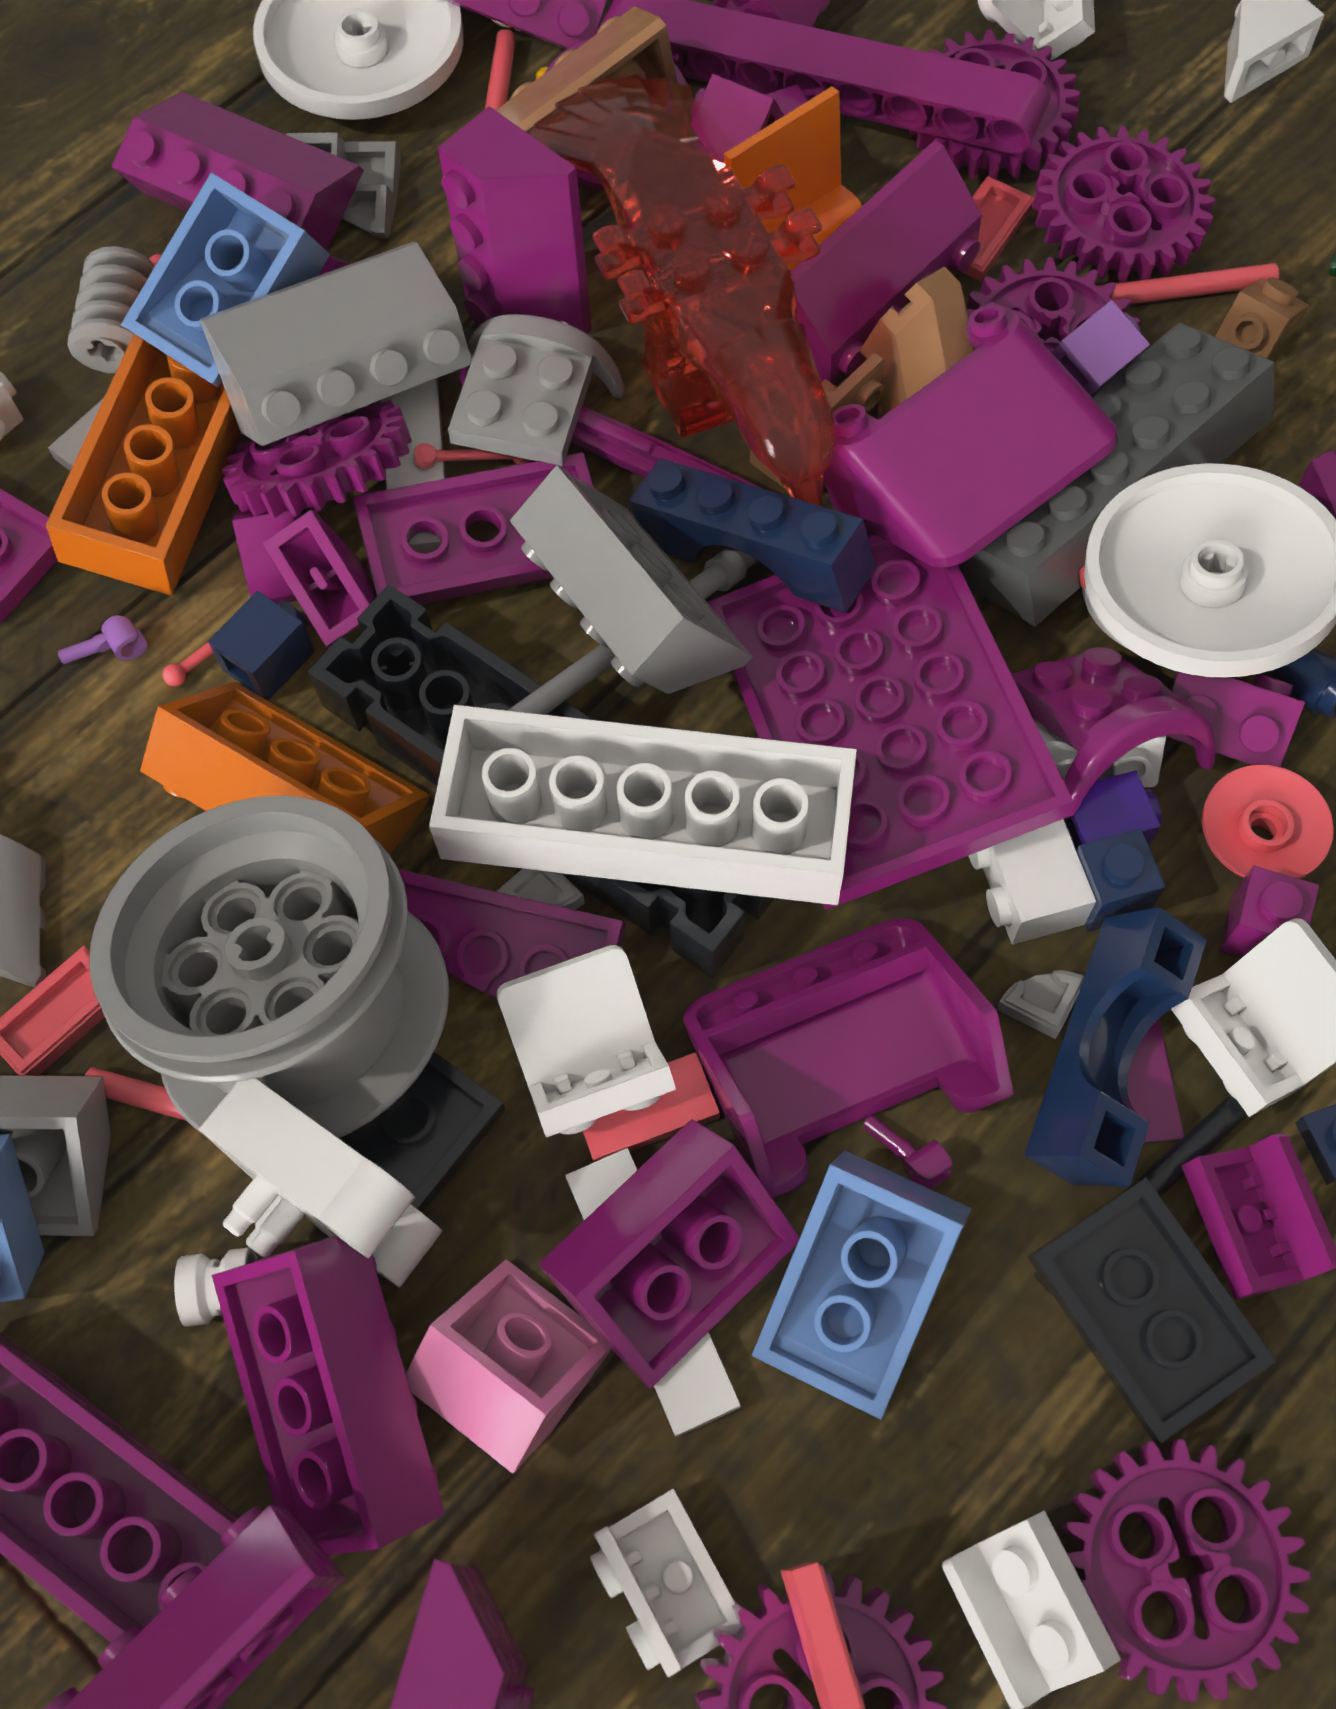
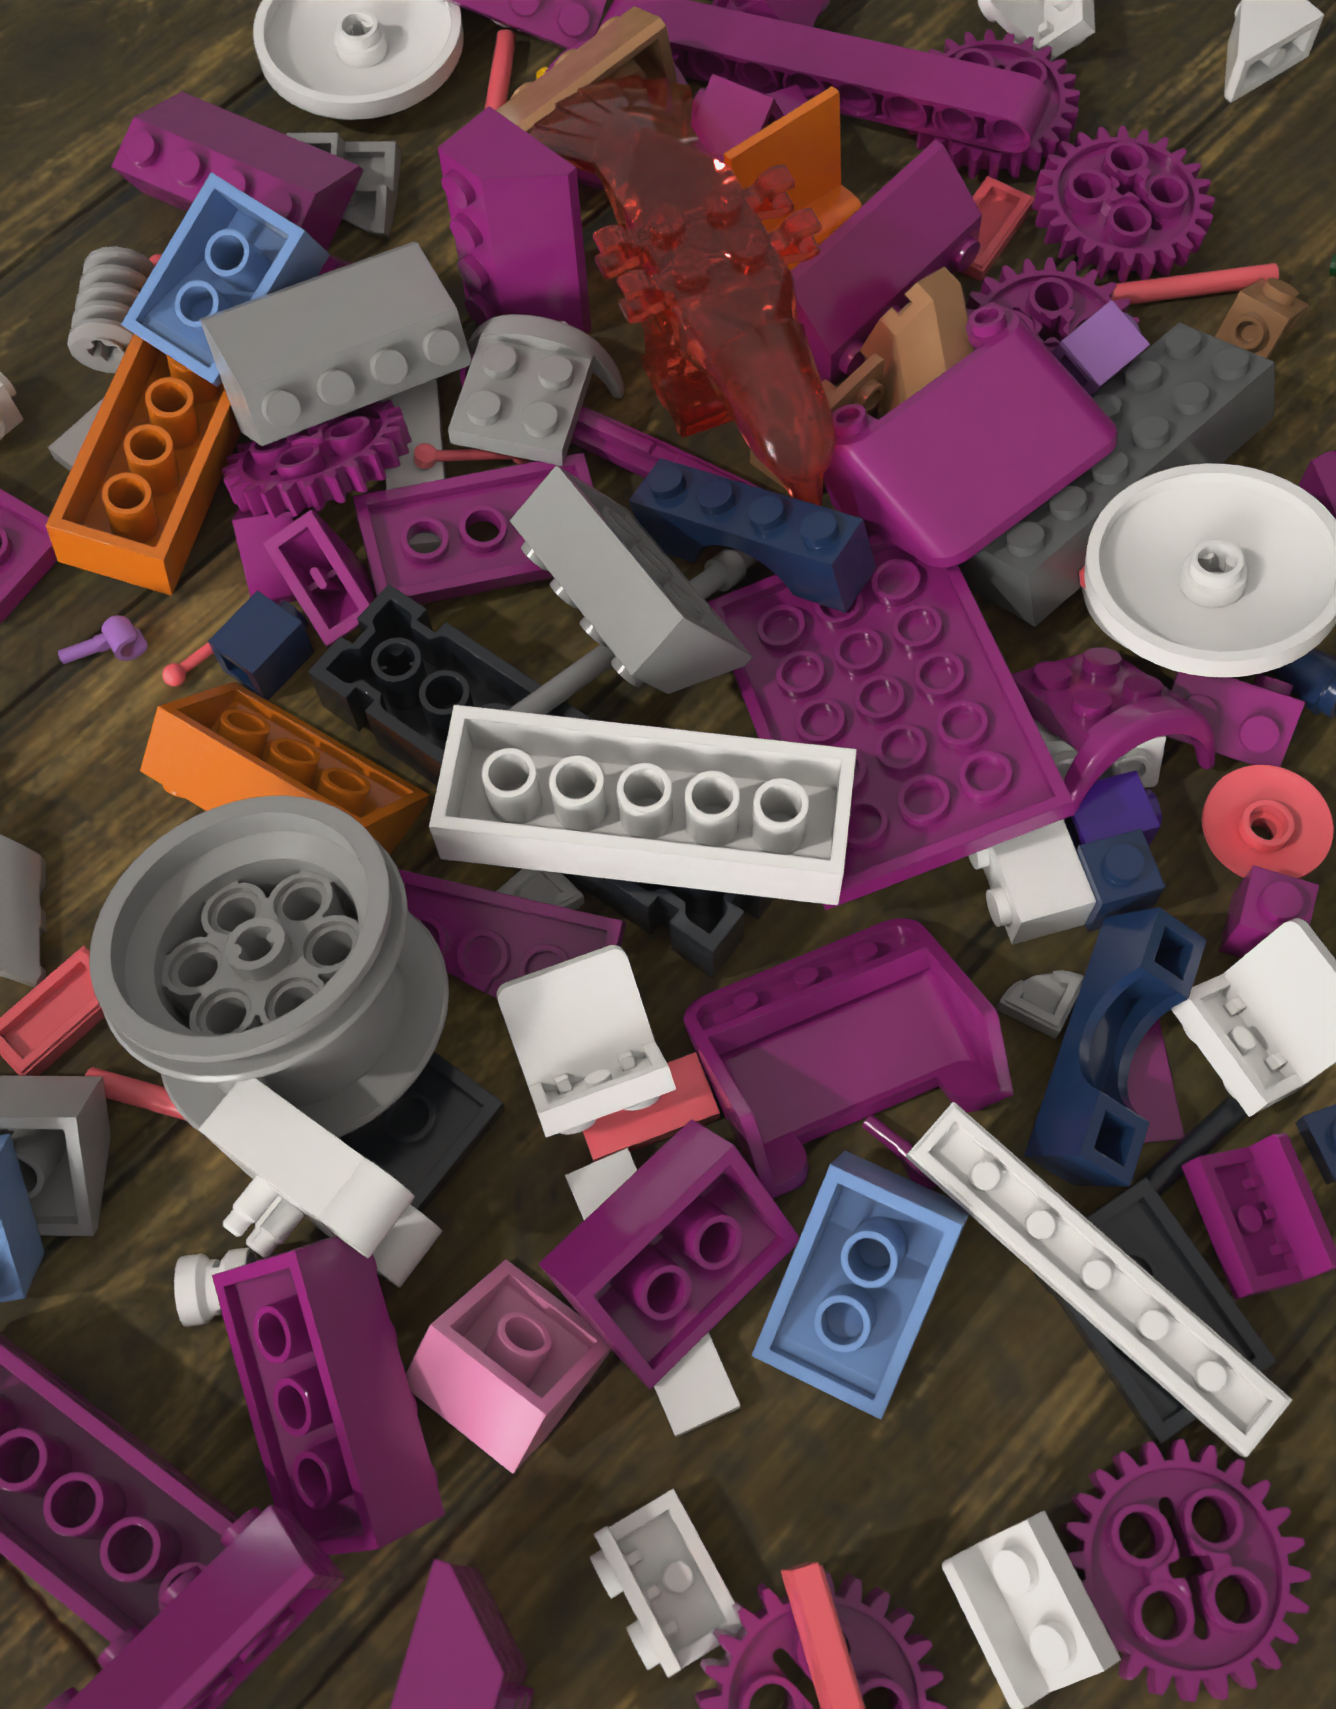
(1100, 1280): none -> white tile

